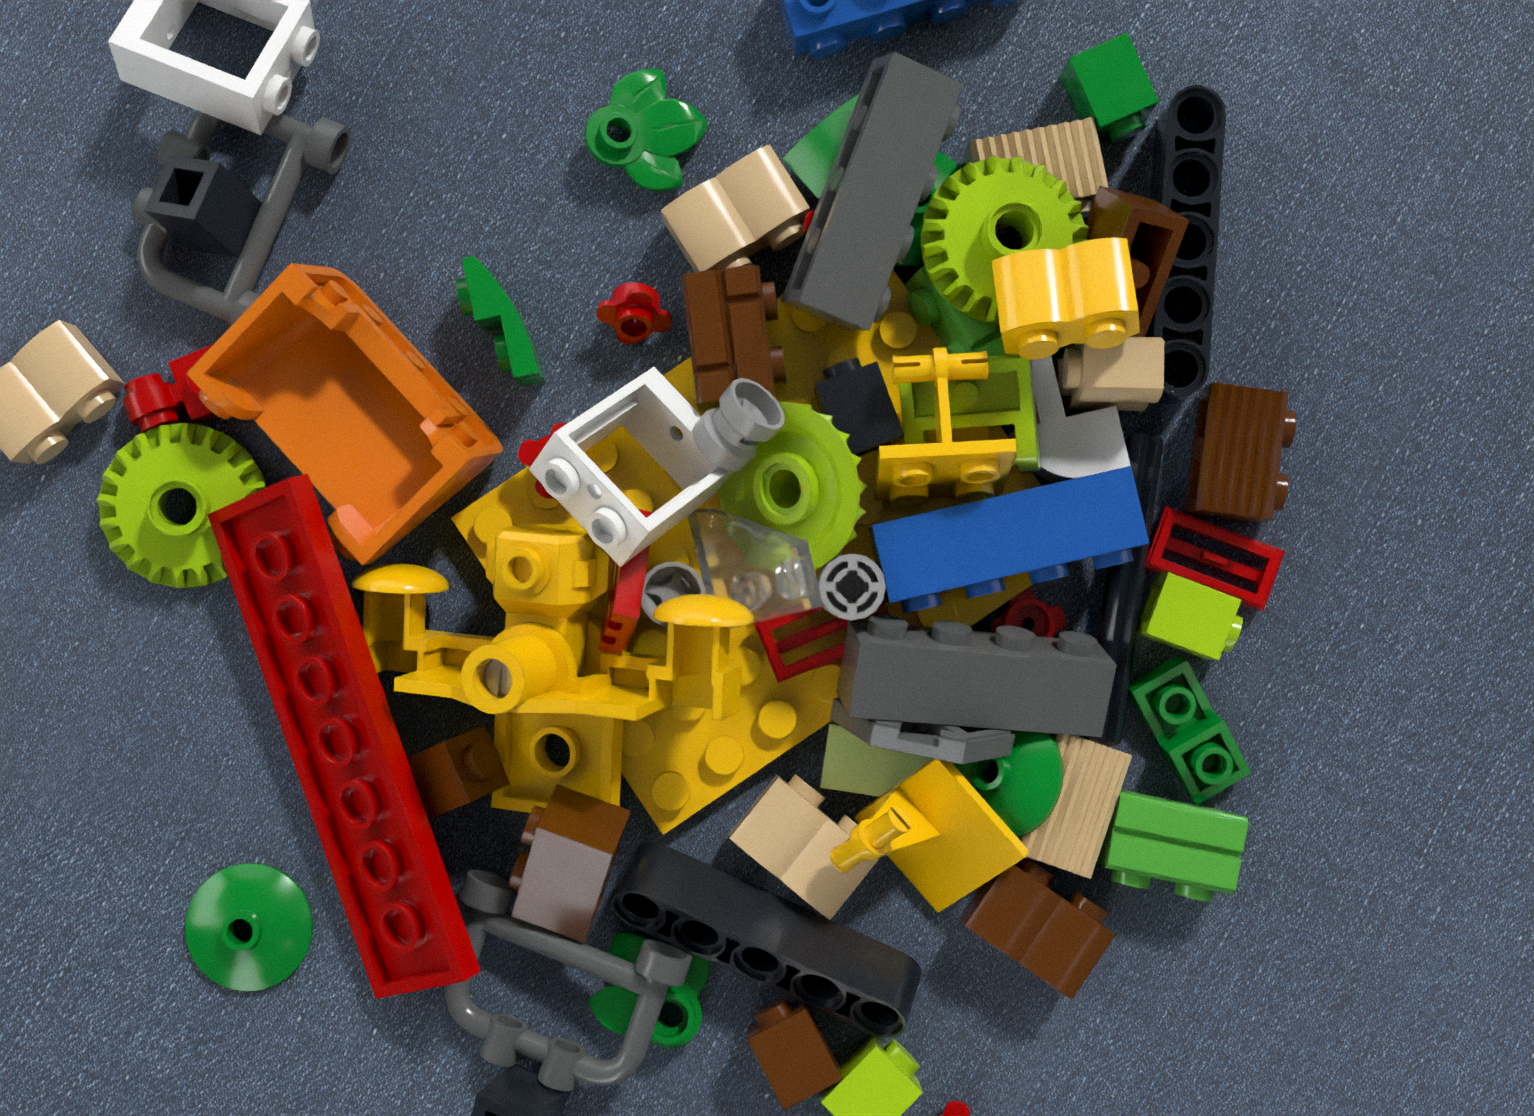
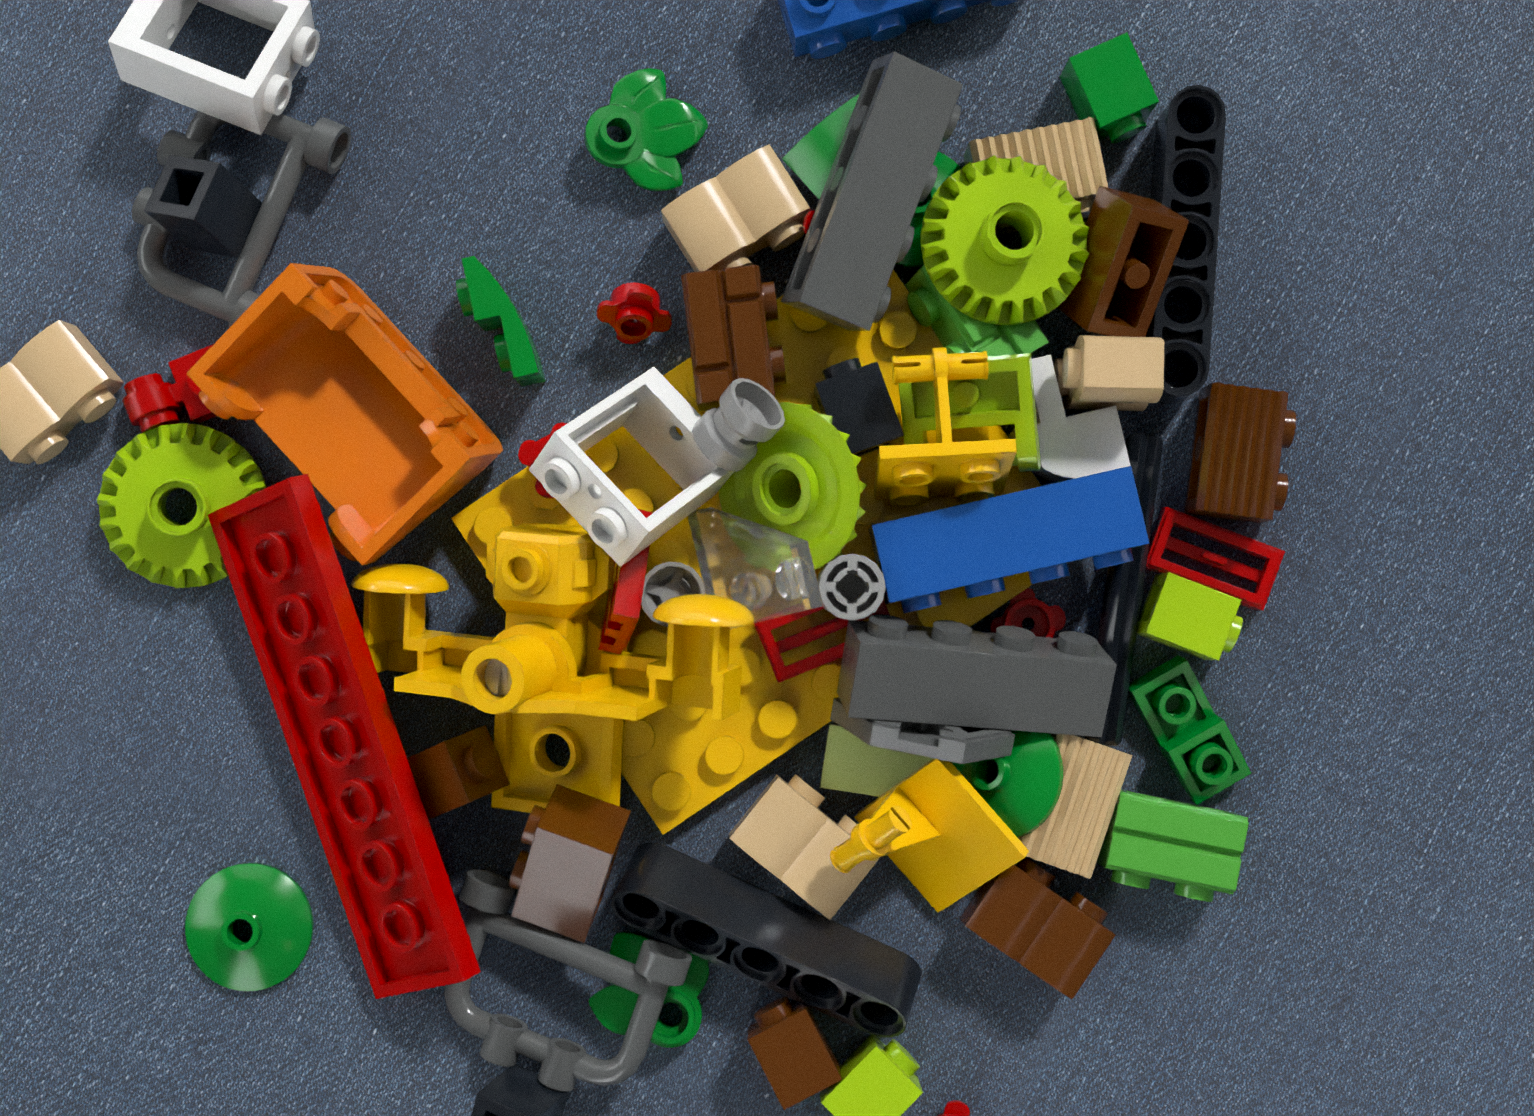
(1066, 297): yellow brick -> none

